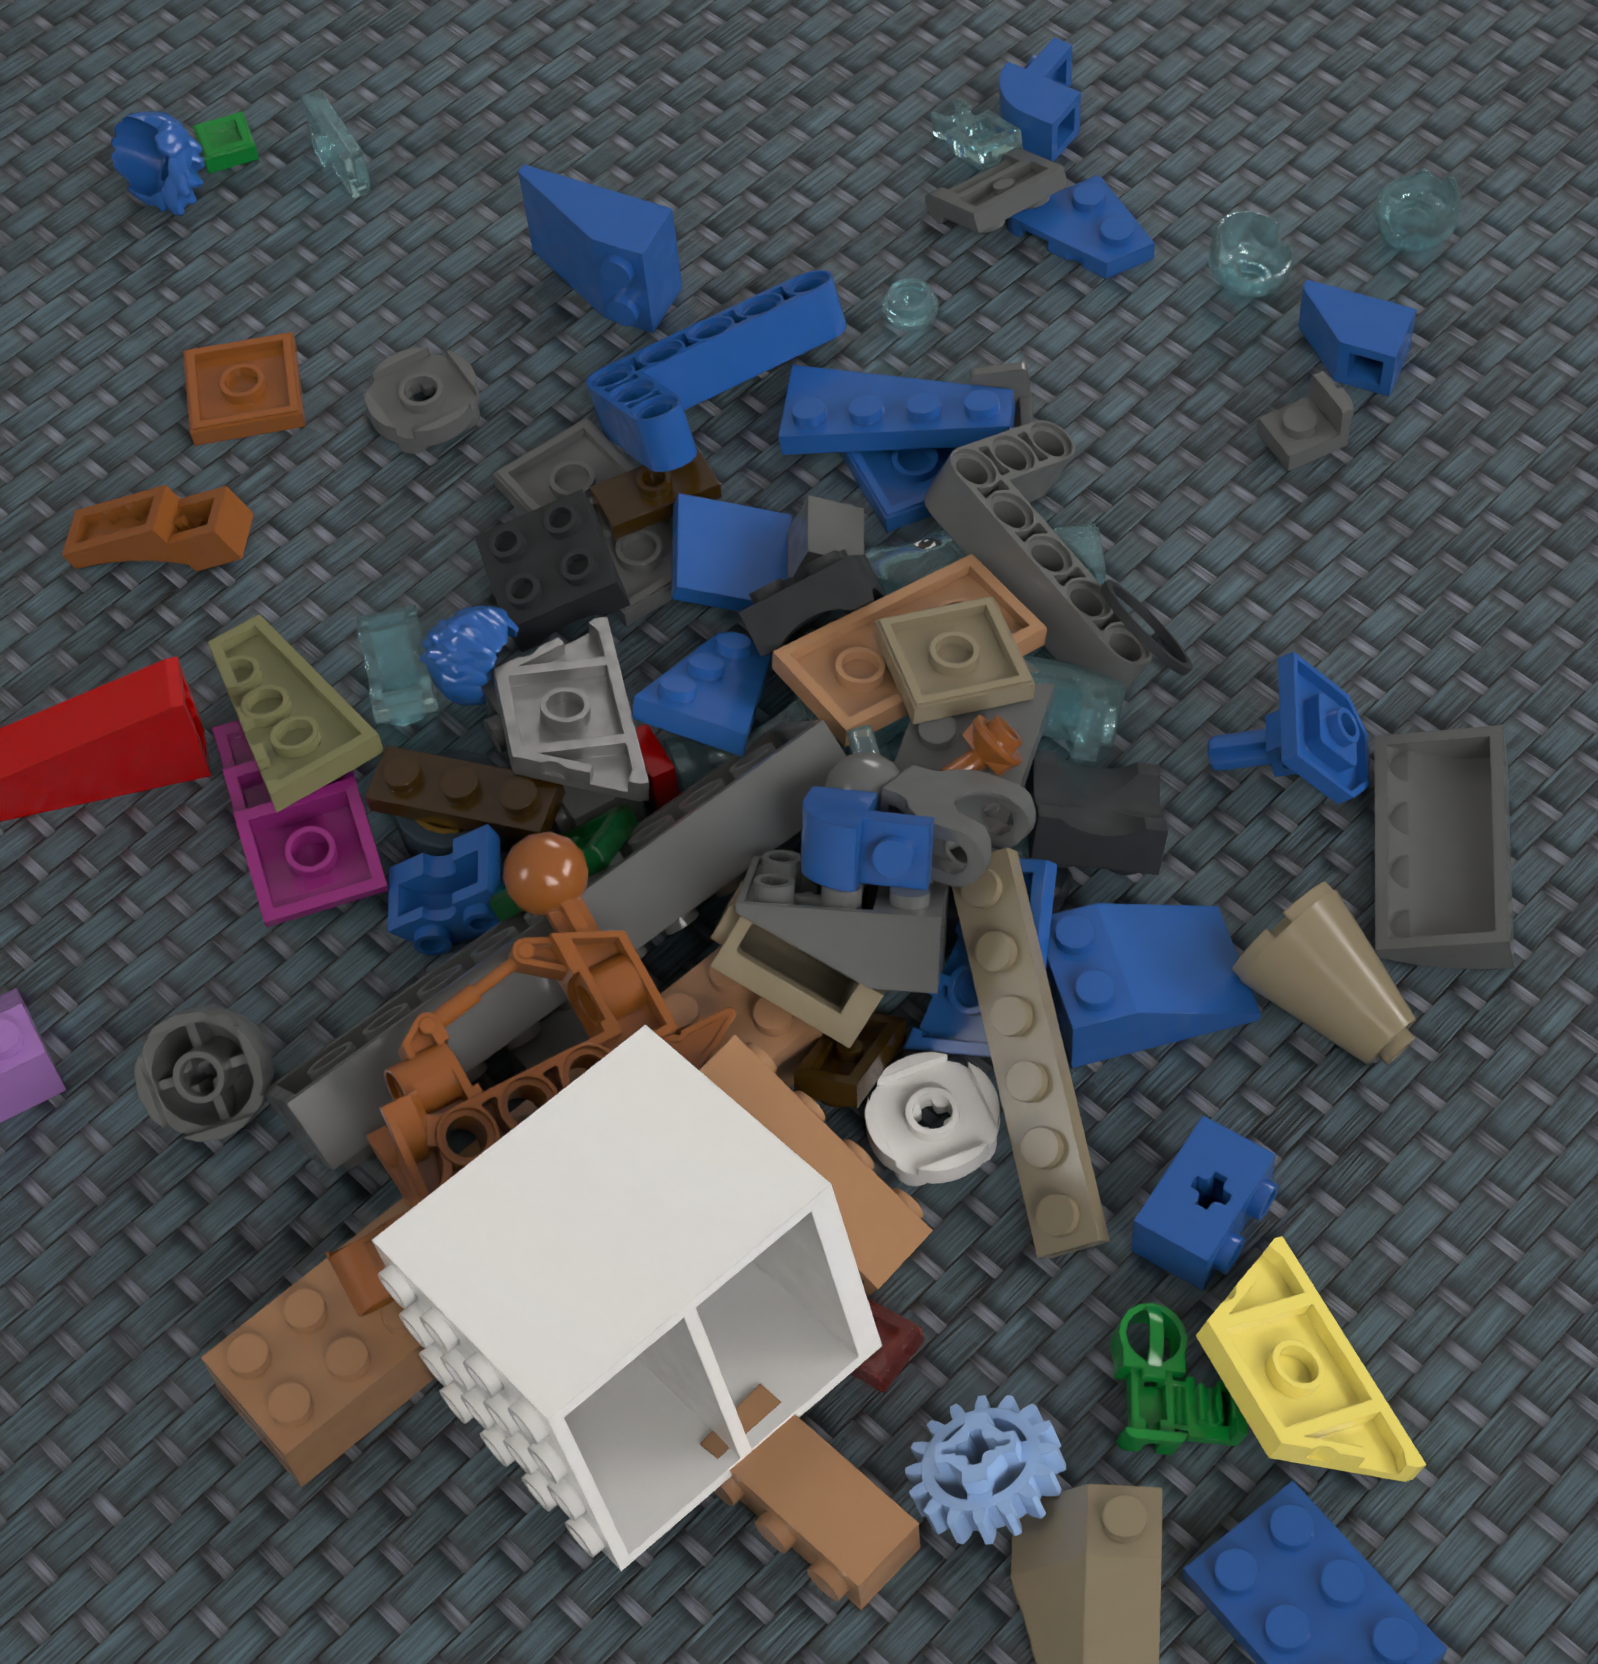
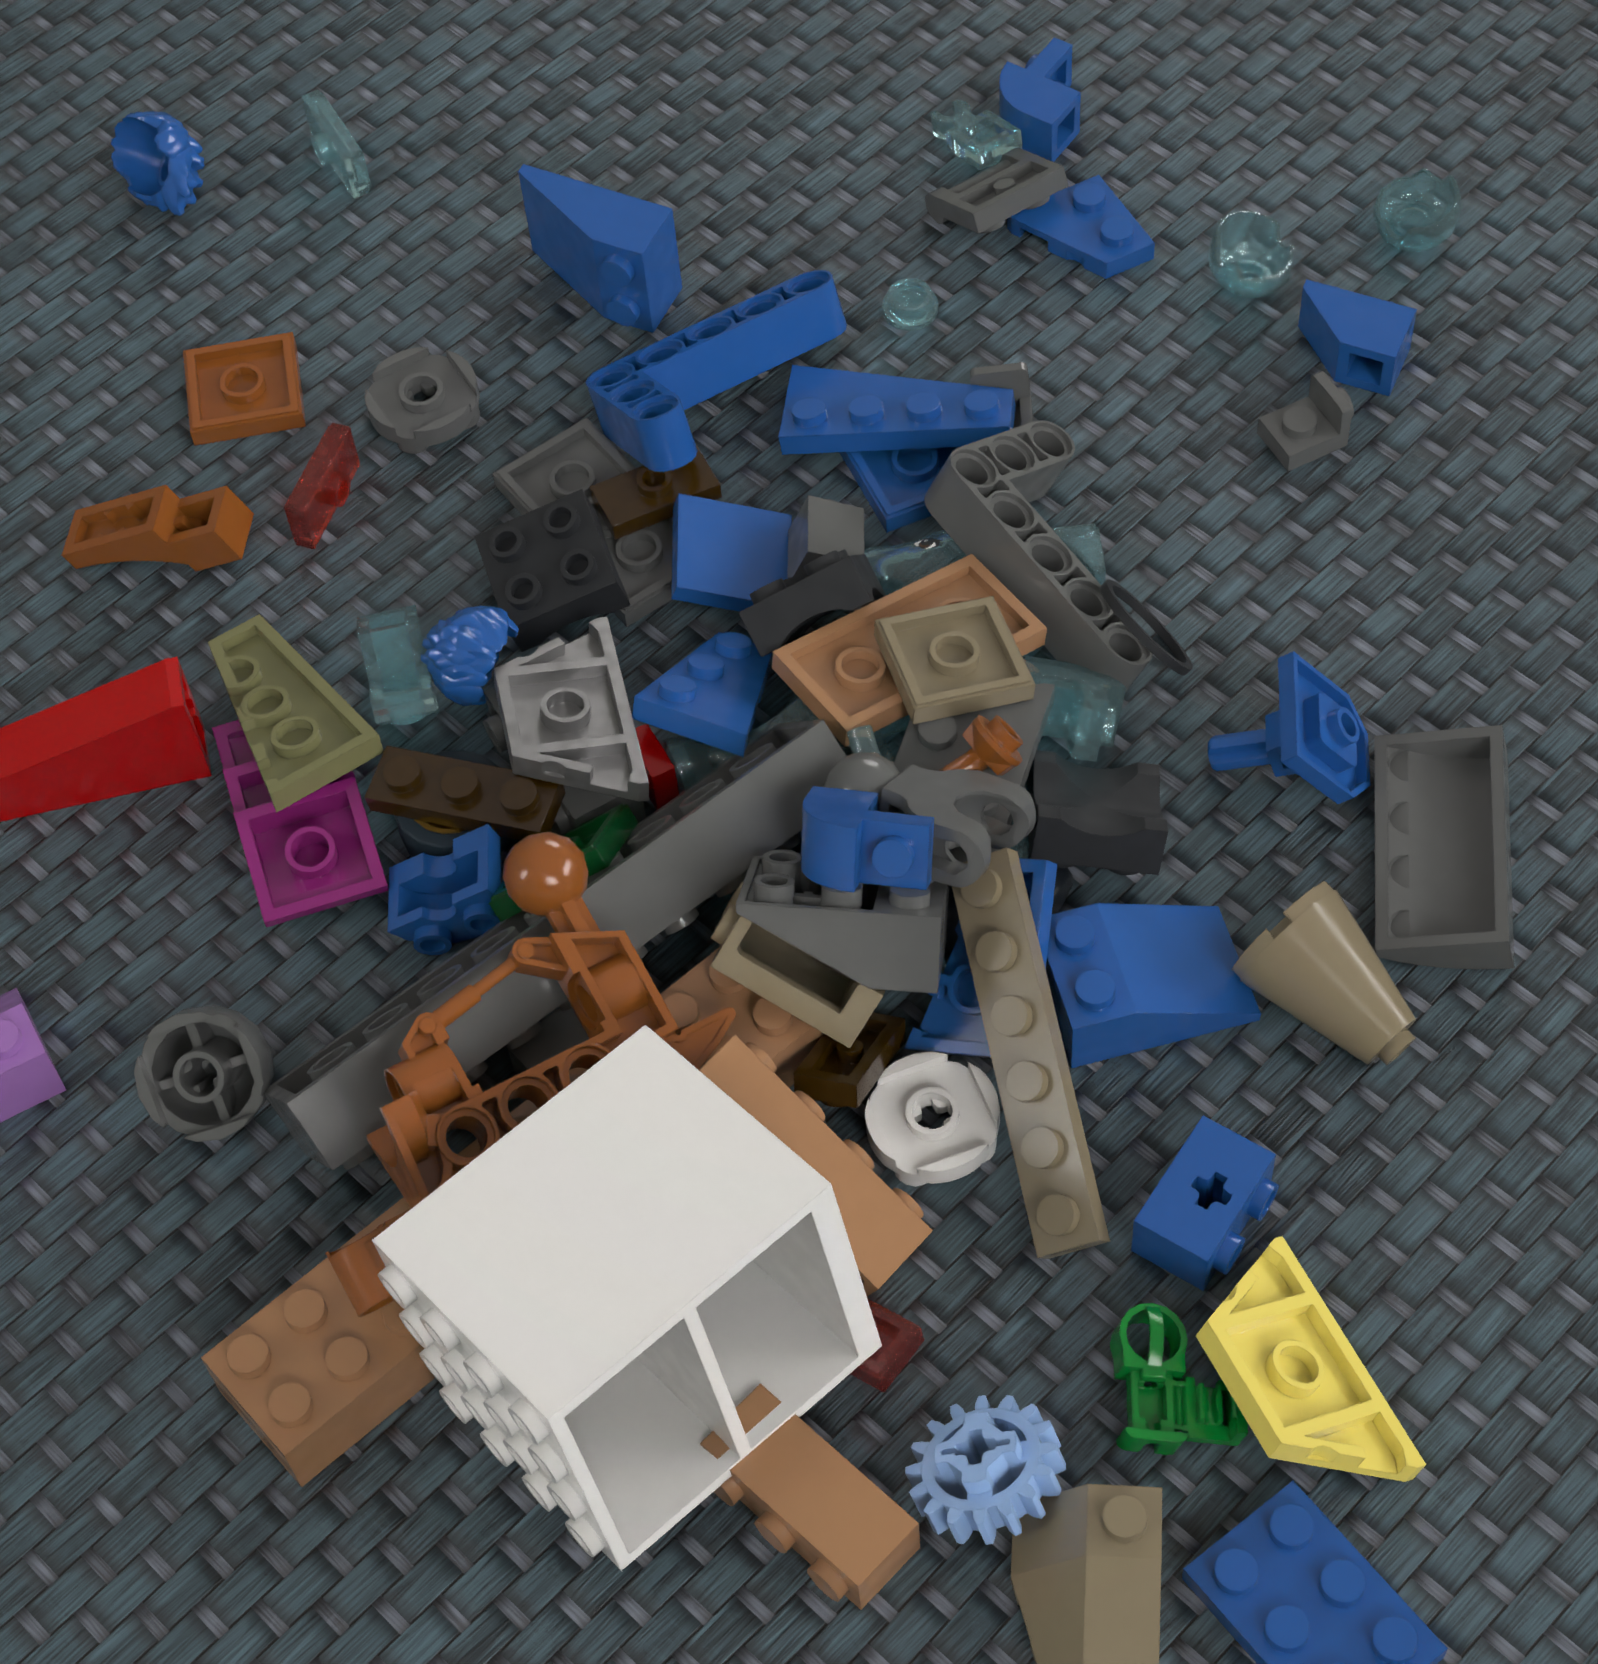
(226, 142): green tile -> none
(322, 485): none -> clear red plate

